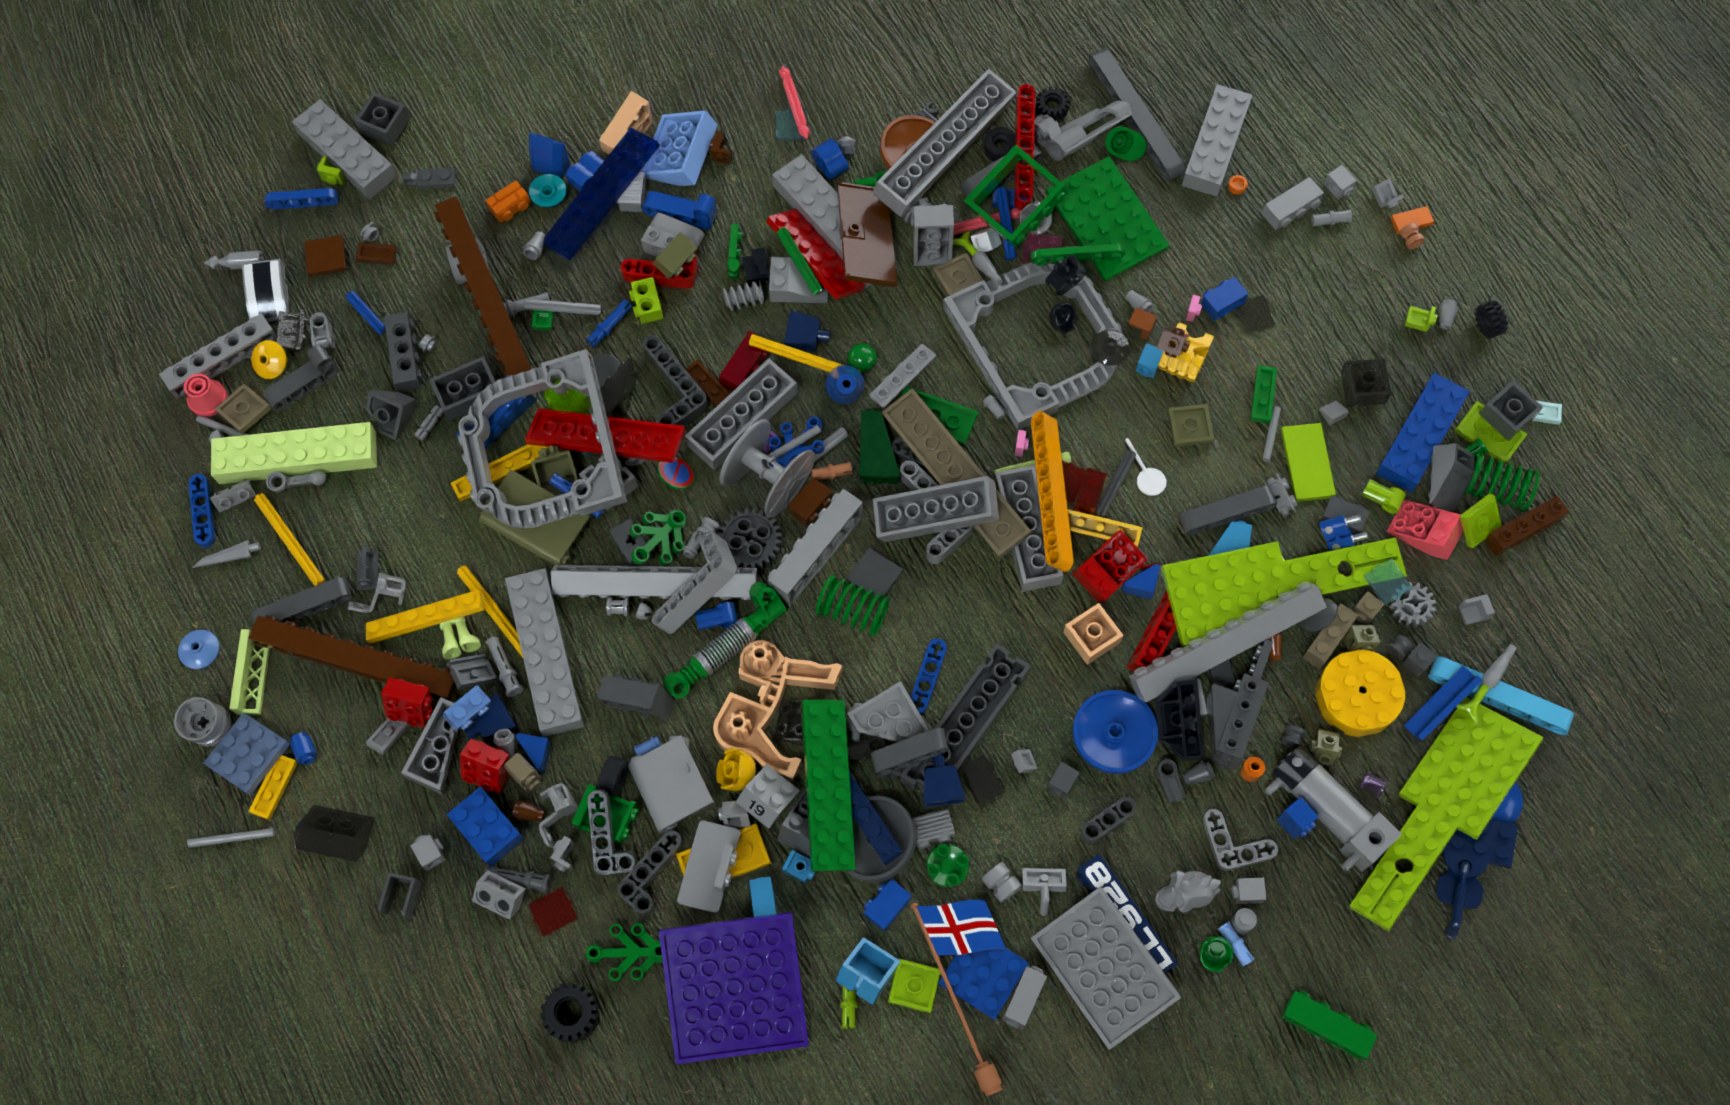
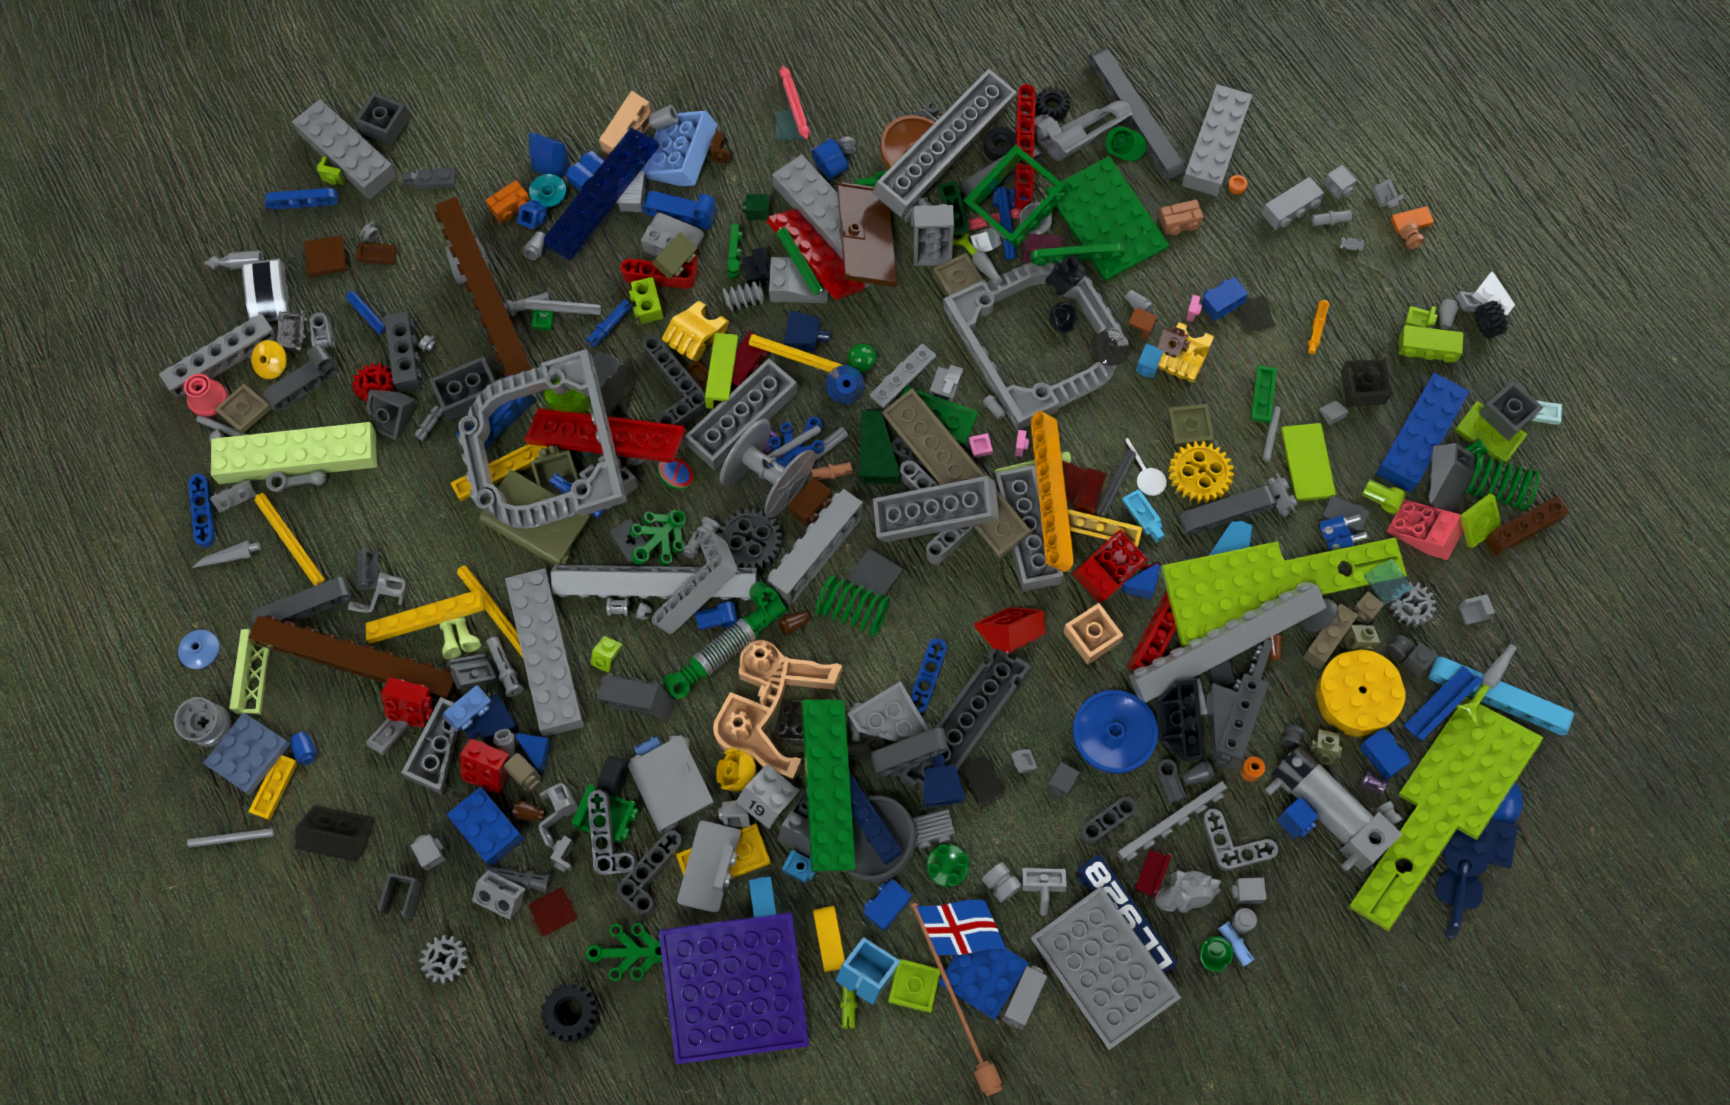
(369, 378): none -> red gear
(448, 967): none -> light grey gear
(532, 214): none -> blue brick
(604, 653): none -> lime bracket
(663, 118): none -> light grey brick
(692, 332): none -> yellow piece
(721, 368): none -> lime panel
(757, 206): none -> dark green brick
(792, 622): none -> reddish brown cone
(829, 938): none -> yellow beam
(946, 382): none -> light grey piece
(950, 195): none -> dark green slope
(980, 445): none -> bright pink plate
(1012, 628): none -> red slope
(1144, 514): none -> medium azure hinge
(1152, 873): none -> dark red panel
(1165, 827): none -> light grey plate
(1180, 217): none -> nougat brick
(1210, 459): none -> yellow gear
(1318, 325): none -> light orange piece
(1328, 1025): green brick -> none
(1352, 244): none -> light grey piece
(1385, 753): none -> blue brick
(1389, 813): none -> light grey wheel
(1430, 343): none -> lime brick
(1467, 301): none -> light grey plate
(1493, 290): none -> white wing

